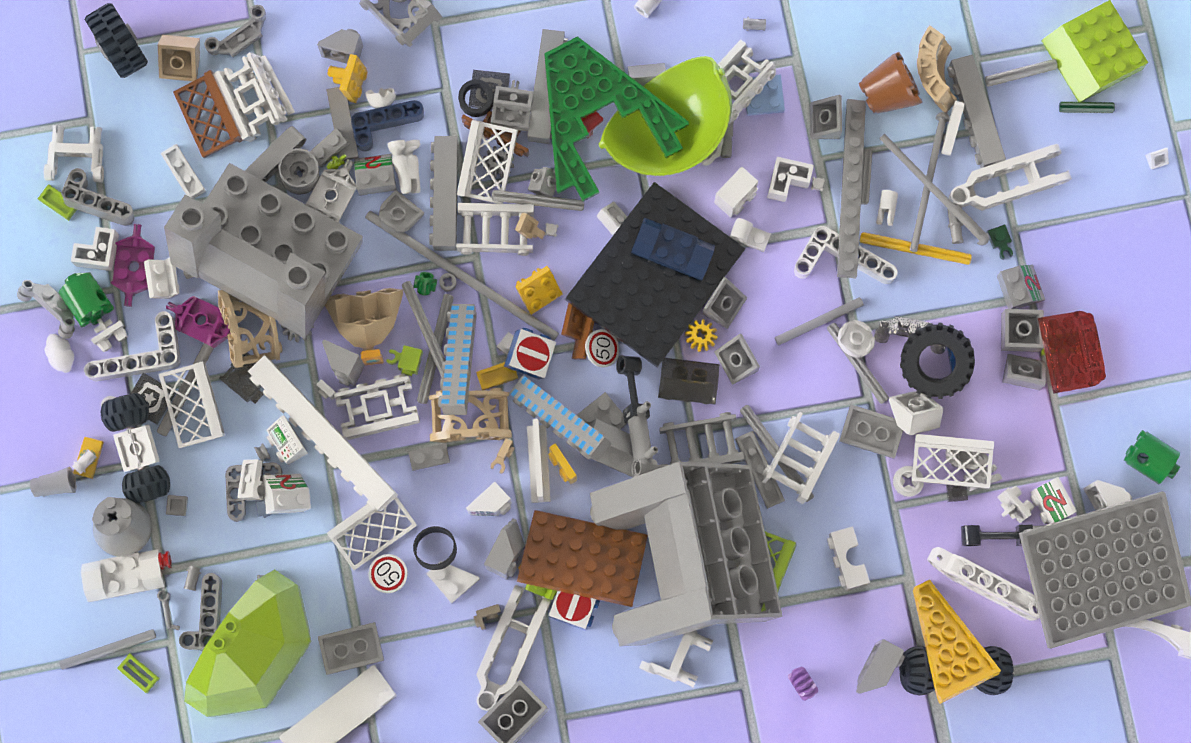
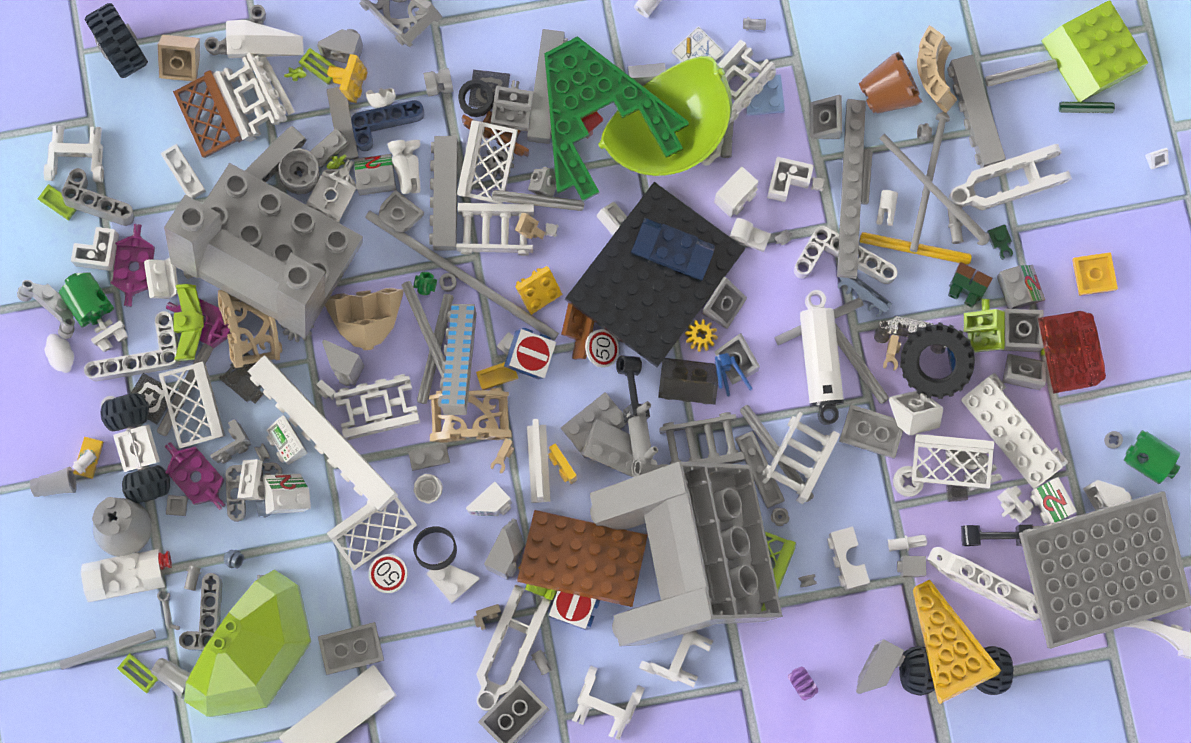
(171, 676): none -> light grey plant
(182, 467): none -> magenta plate
(188, 322): none -> lime plate
(233, 559): none -> sand blue plate
(239, 446): none -> light grey bracket
(260, 40): none -> white wedge
(295, 73): none -> lime plant
(327, 80): none -> lime tile
(372, 357): light orange tile -> none
(408, 360): lime brick -> none
(428, 488): none -> white hair
(438, 82): none -> light grey wheel
(541, 662): none -> light grey pin
(560, 418): light grey brick -> none
(588, 702): none -> white connector
(697, 45): none -> white tile
(723, 363): none -> blue plant
(779, 511): none -> light grey plate
(783, 237): none -> light grey plate
(807, 580): none -> light grey bush
(821, 357): none -> white piece
(856, 338): white tile -> none
(867, 293): none -> sand blue plate
(892, 348): none -> tan plate
(907, 543): none -> white axle
(912, 566): none -> light grey brick
(924, 132): none -> light grey plate
(952, 128): white beam -> none
(960, 284): none -> dark green hips
(985, 328): none -> lime plate
(1012, 432): none -> white bracket
(1094, 274): none -> yellow plate
(1113, 433): none -> light grey bush

